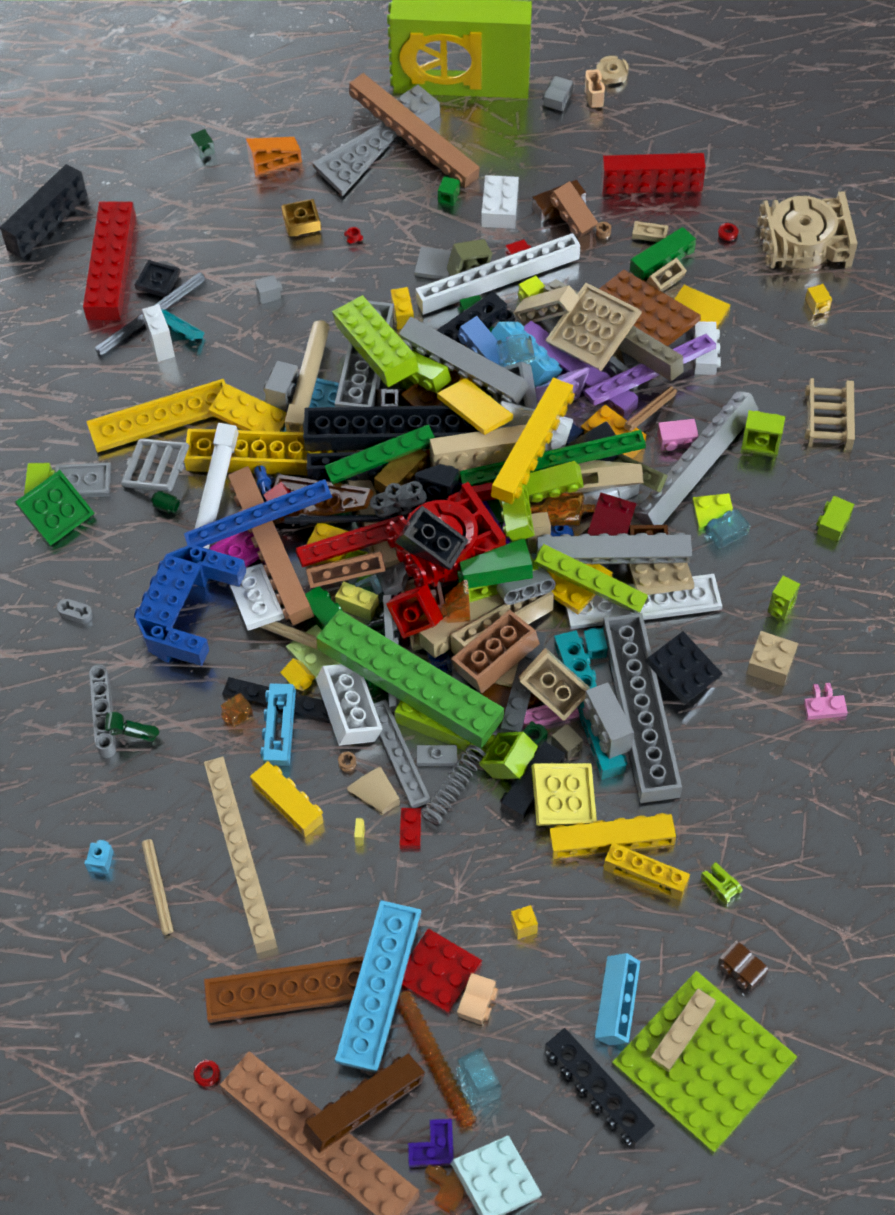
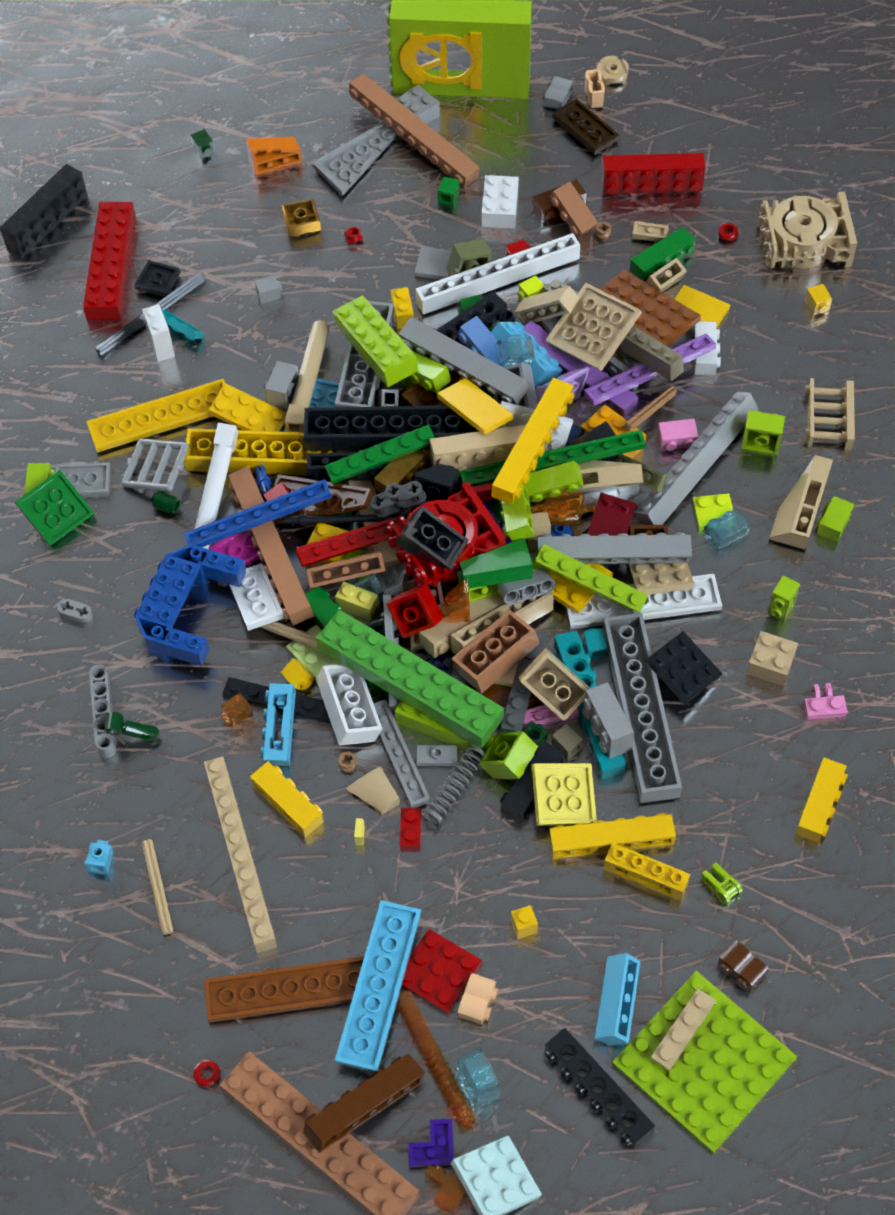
(585, 126): none -> dark brown plate
(801, 505): none -> tan wedge
(820, 801): none -> yellow brick

